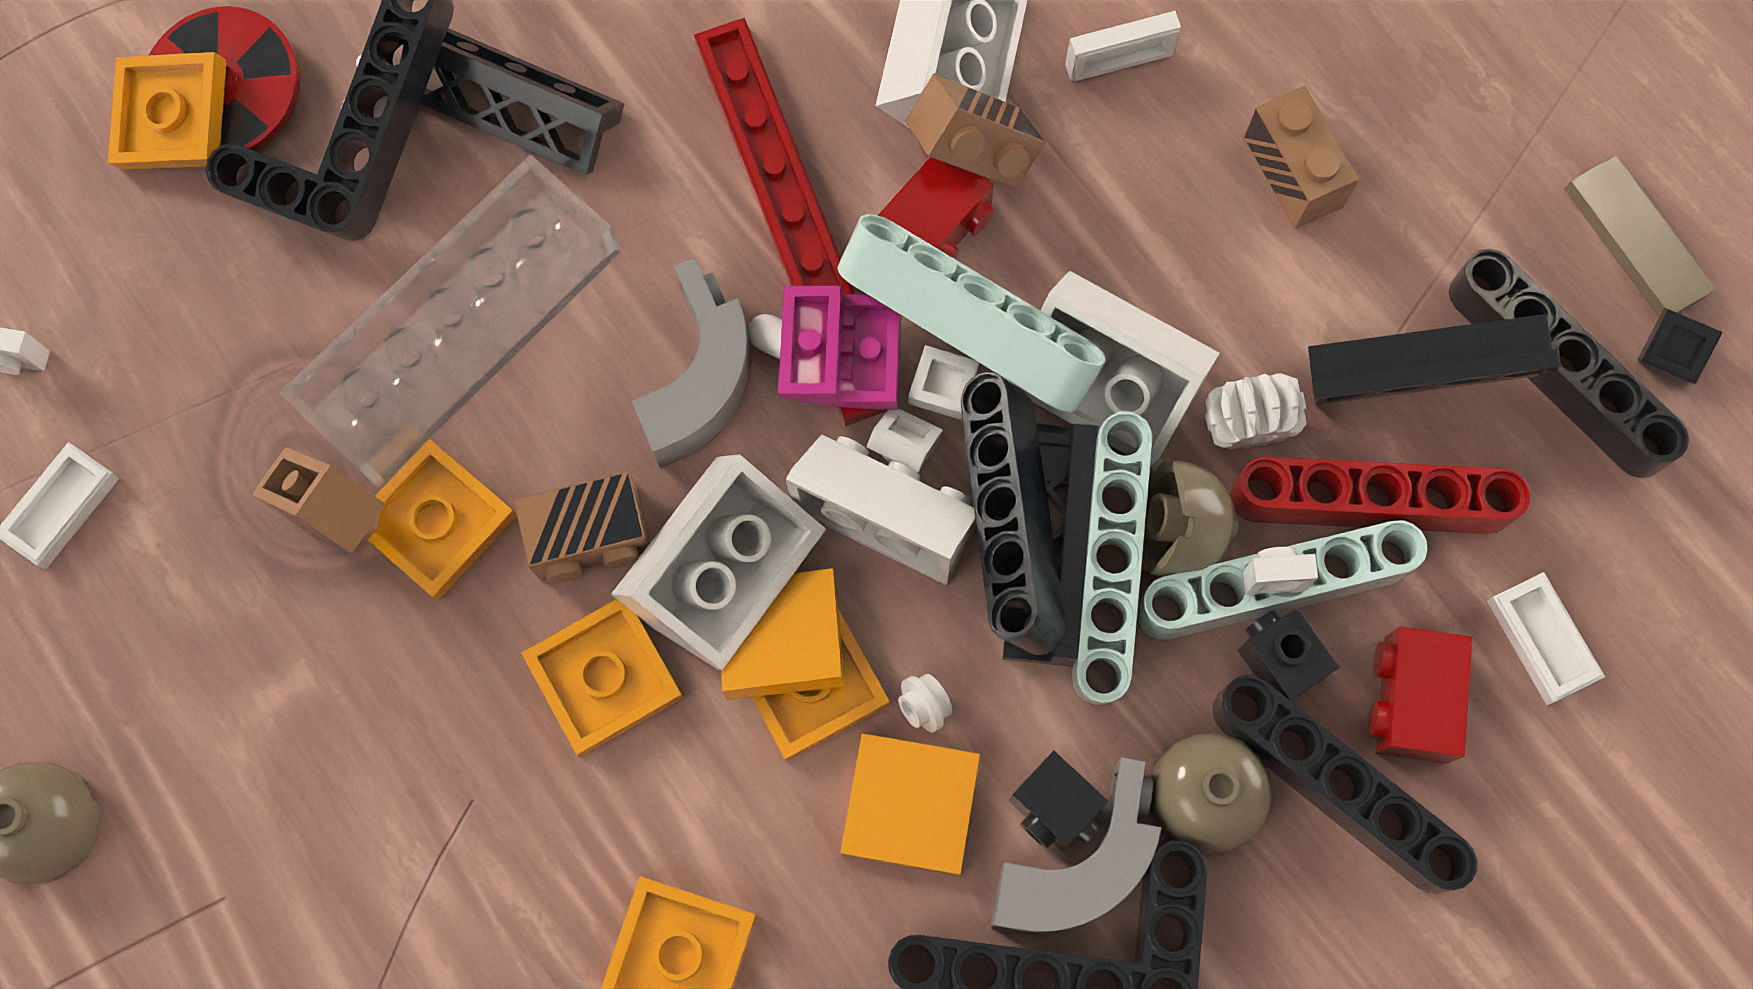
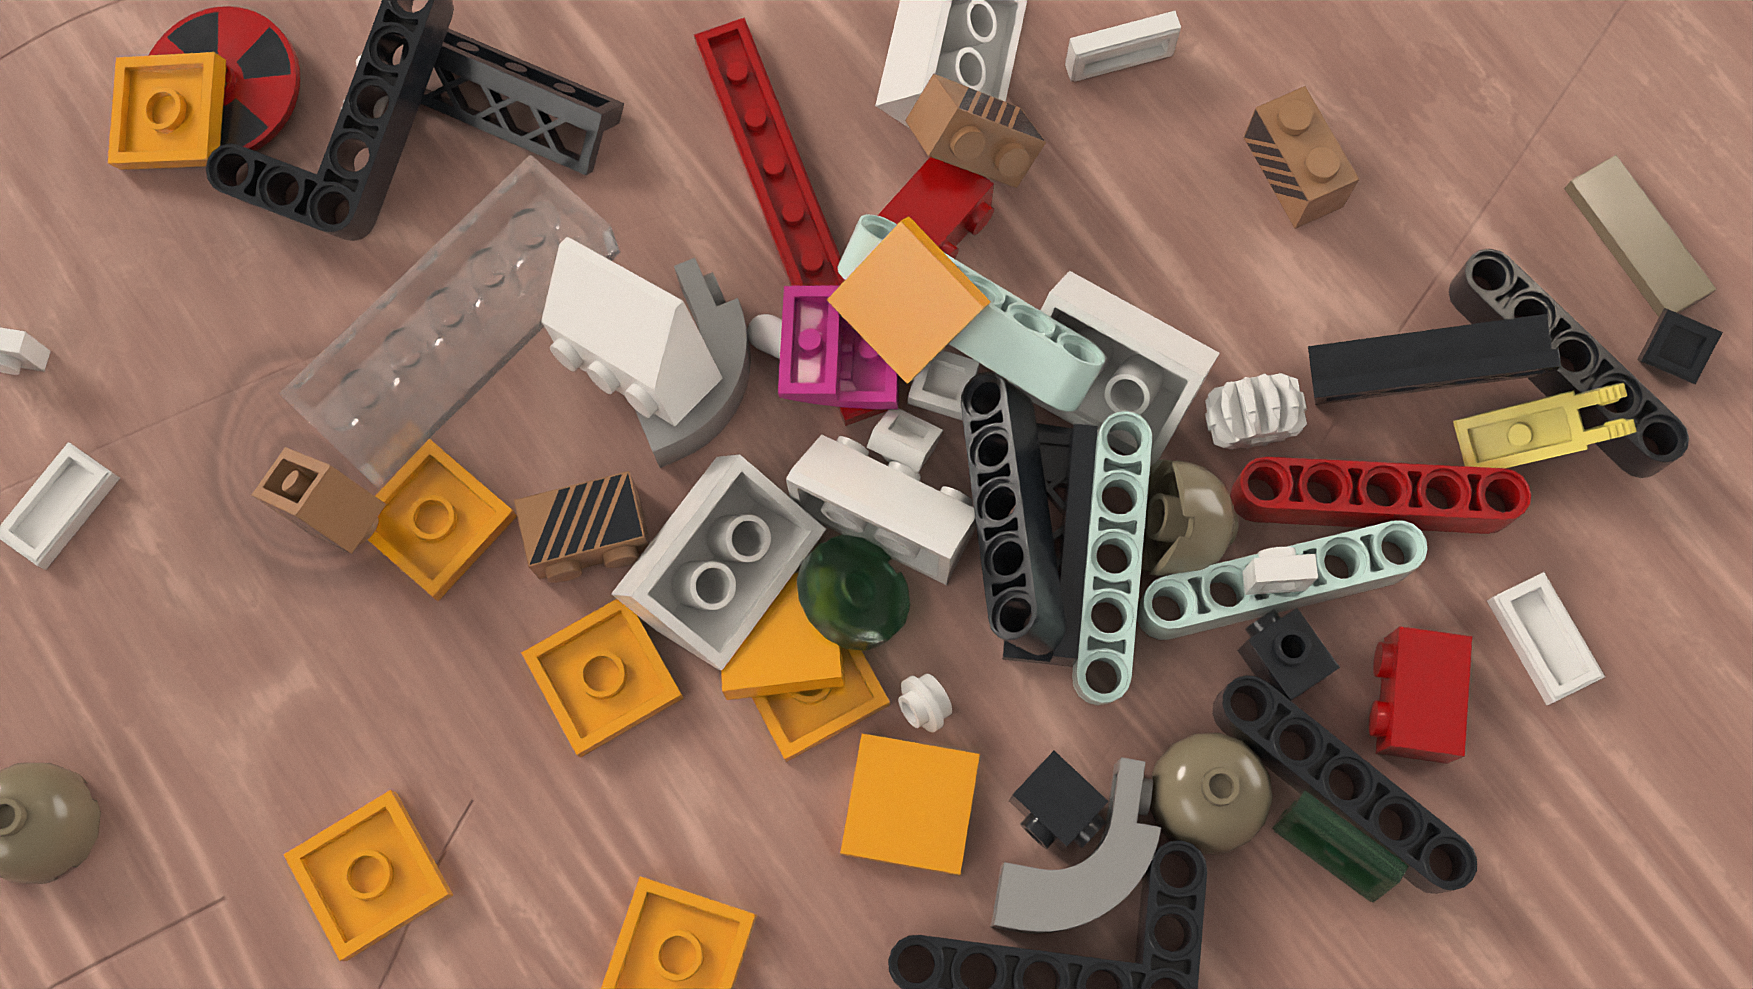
(368, 875): none -> light orange tile
(626, 334): none -> white slope
(853, 593): none -> clear green tile
(908, 299): none -> light orange tile
(1340, 847): none -> clear green tile
(1537, 429): none -> light yellow hinge

